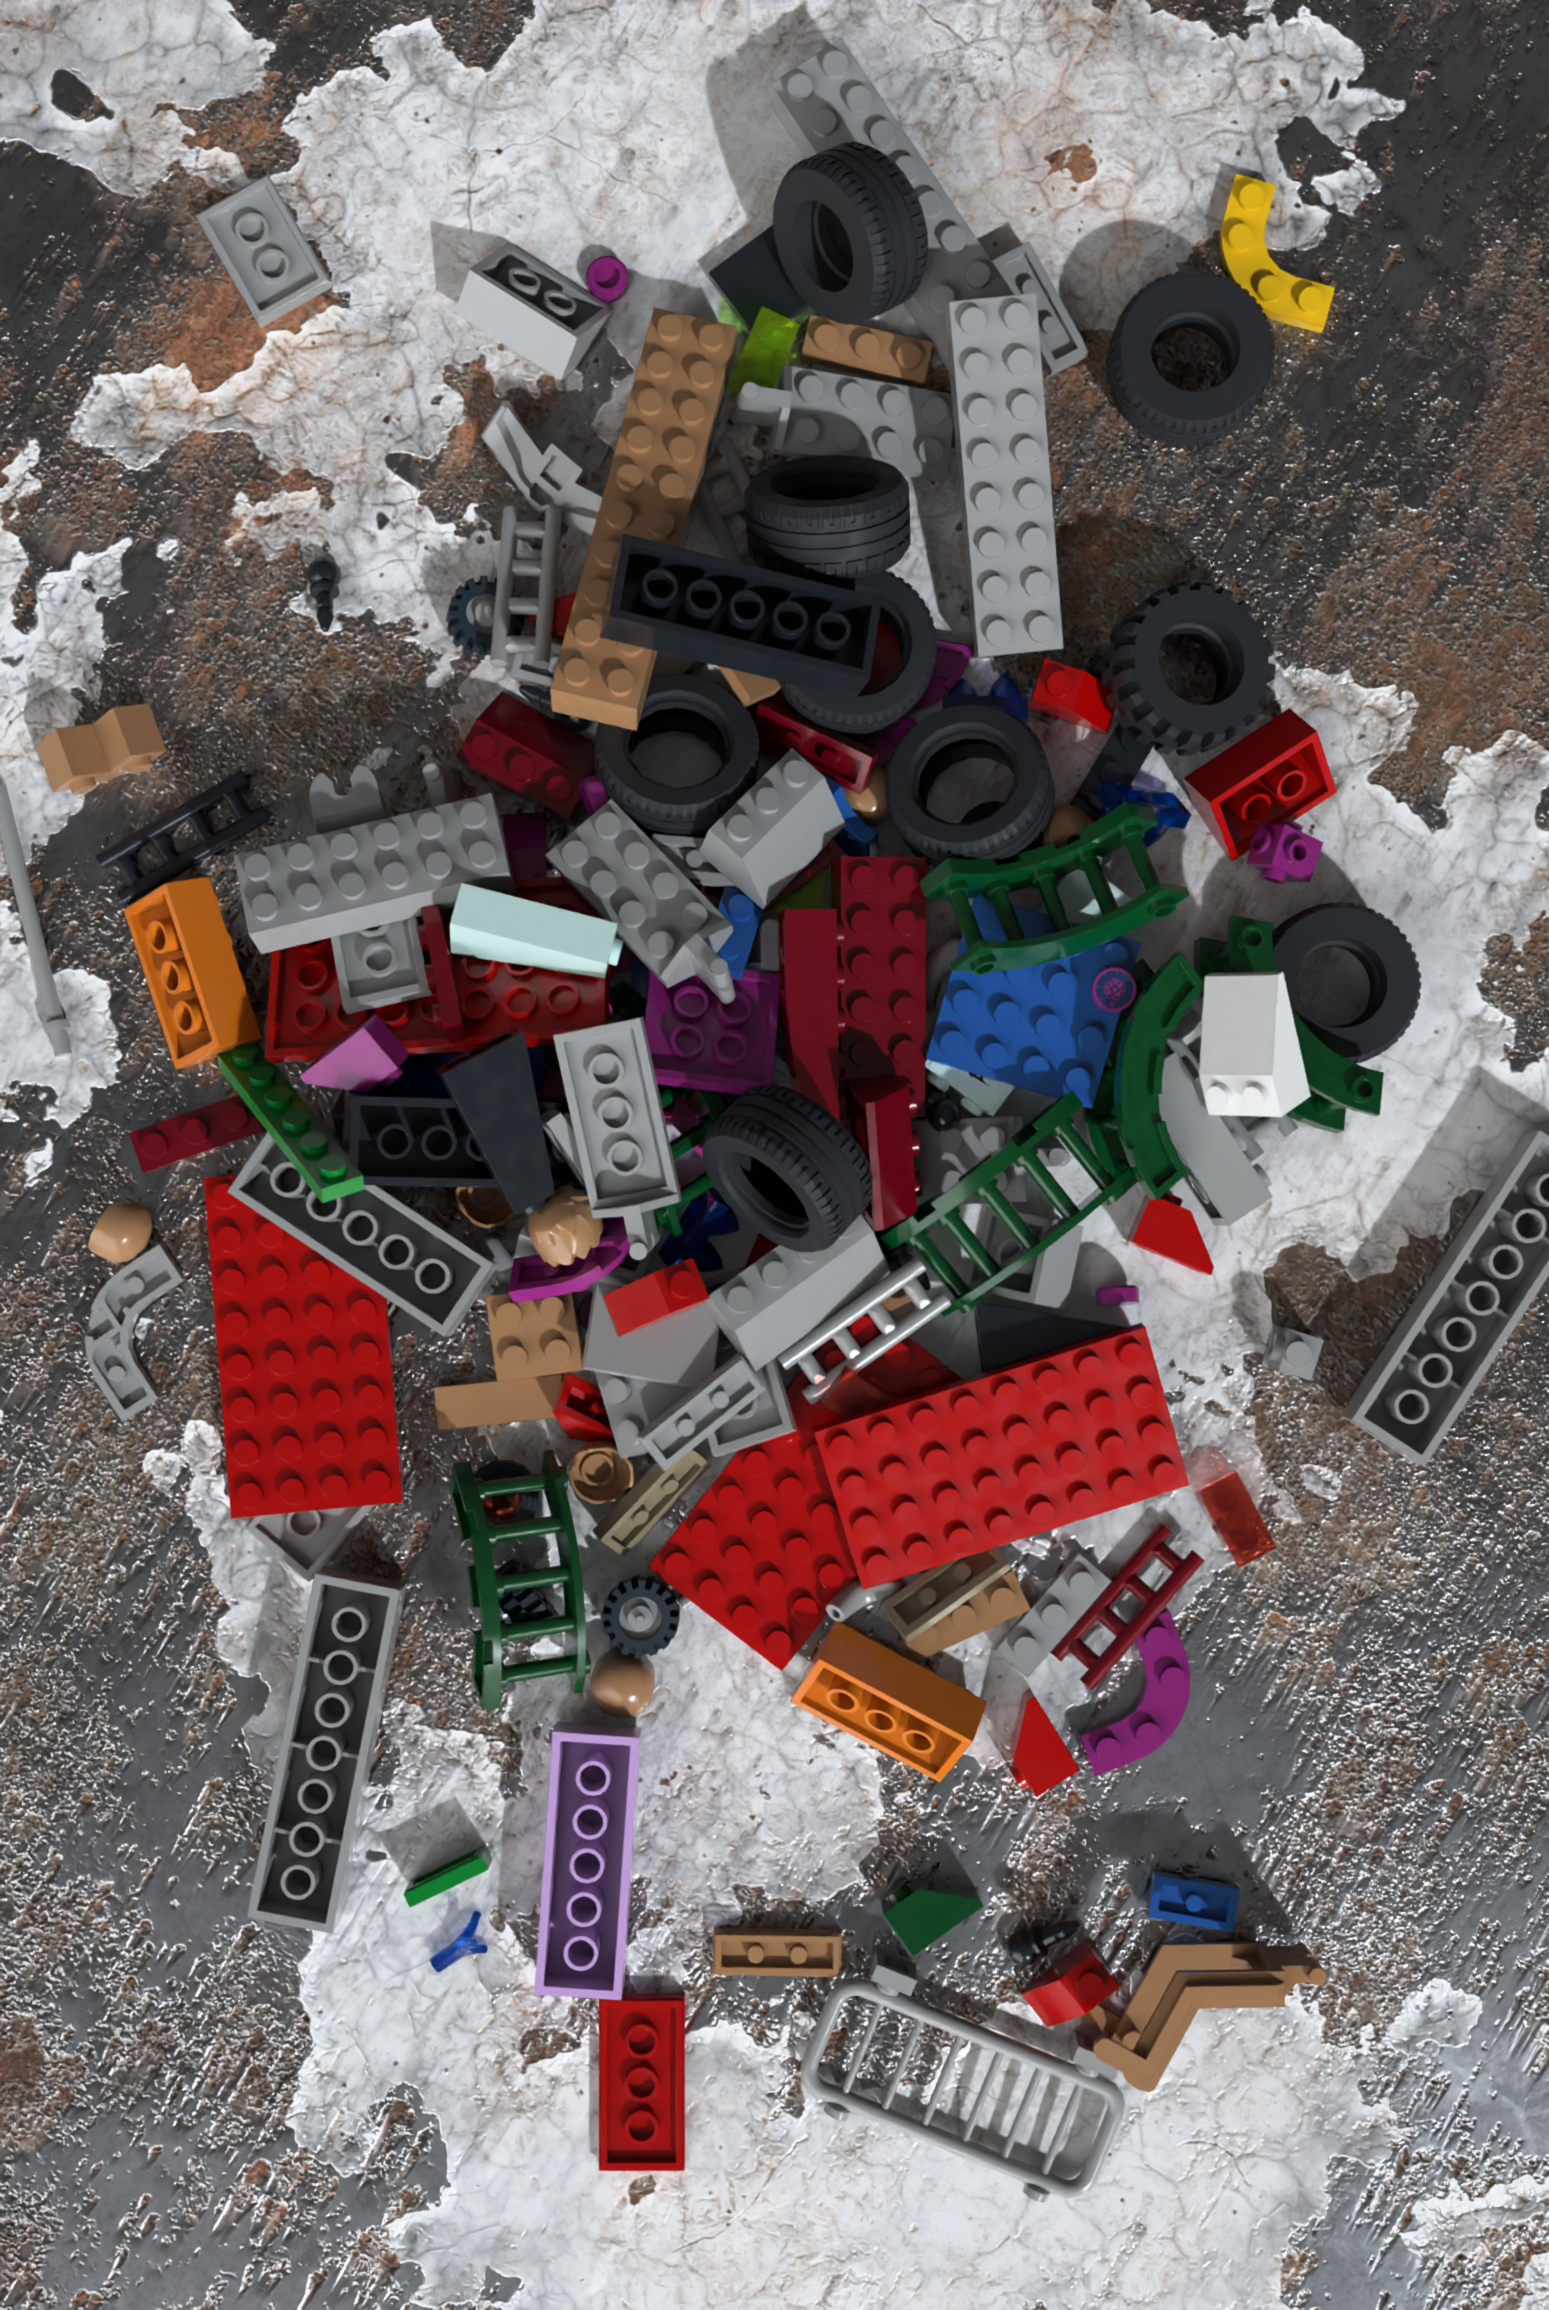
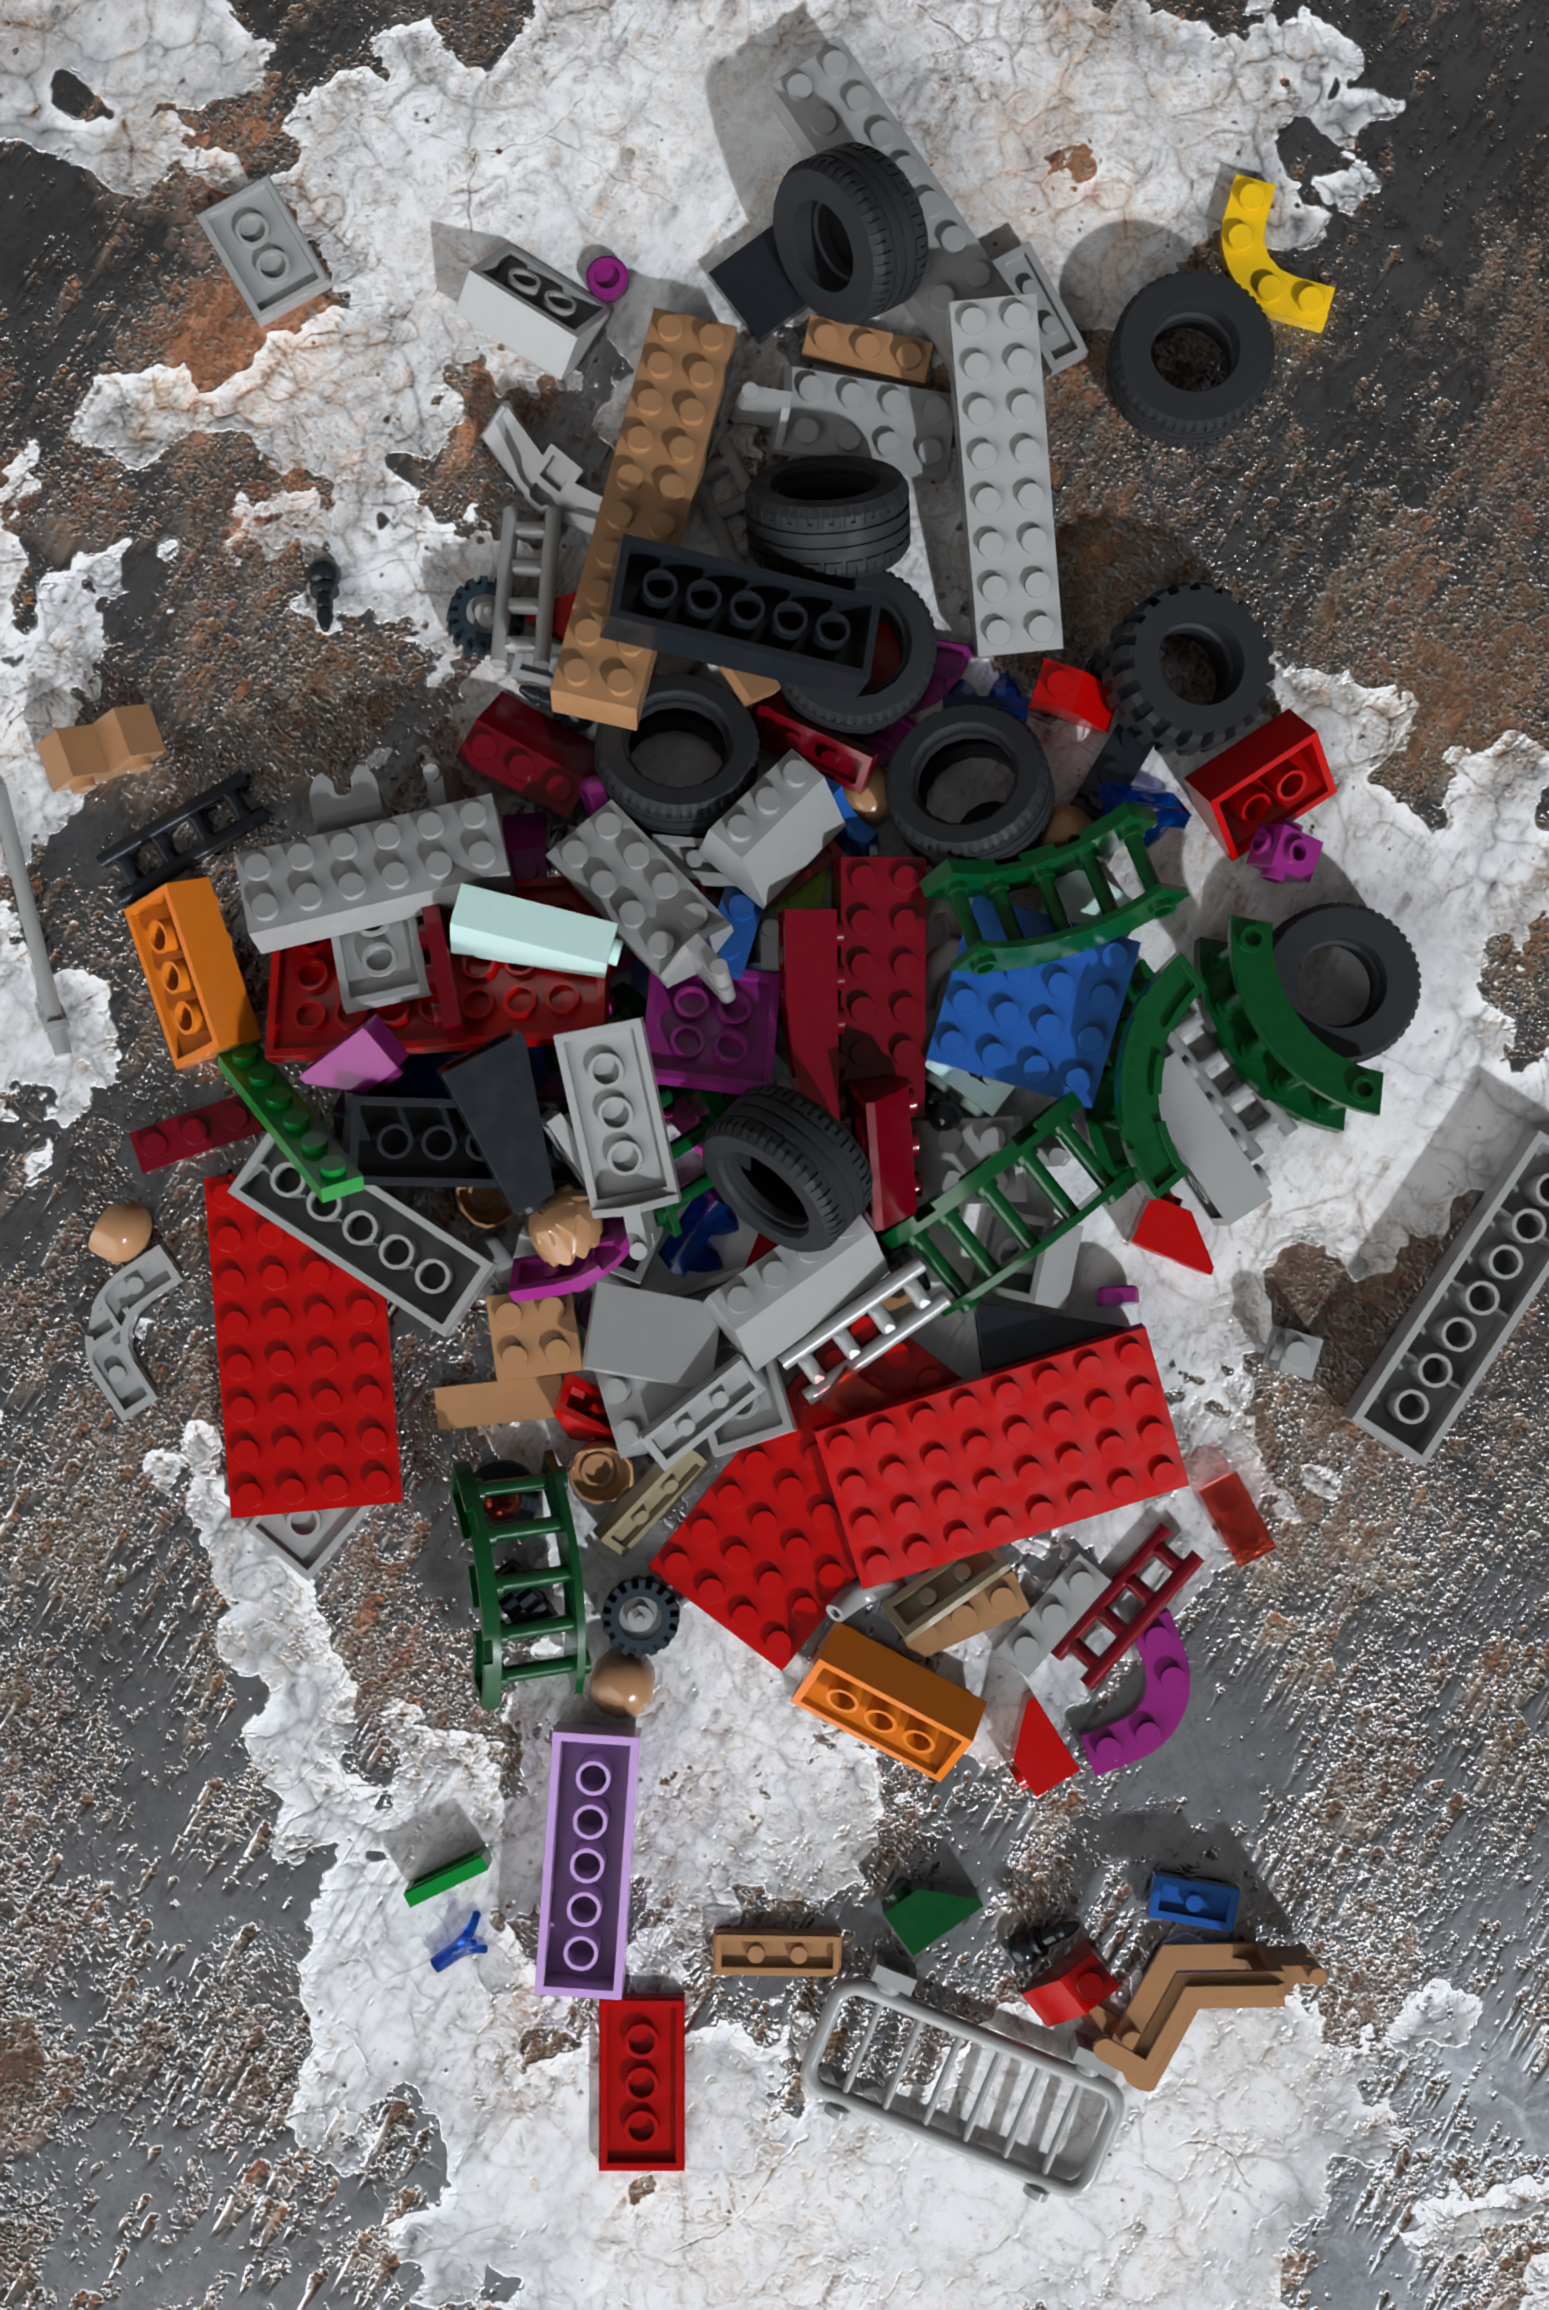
(327, 1749): light grey brick -> none
(656, 1297): red slope -> none
(764, 350): clear neon green plate -> none
(1113, 990): tile -> none
(1250, 1046): white slope -> none

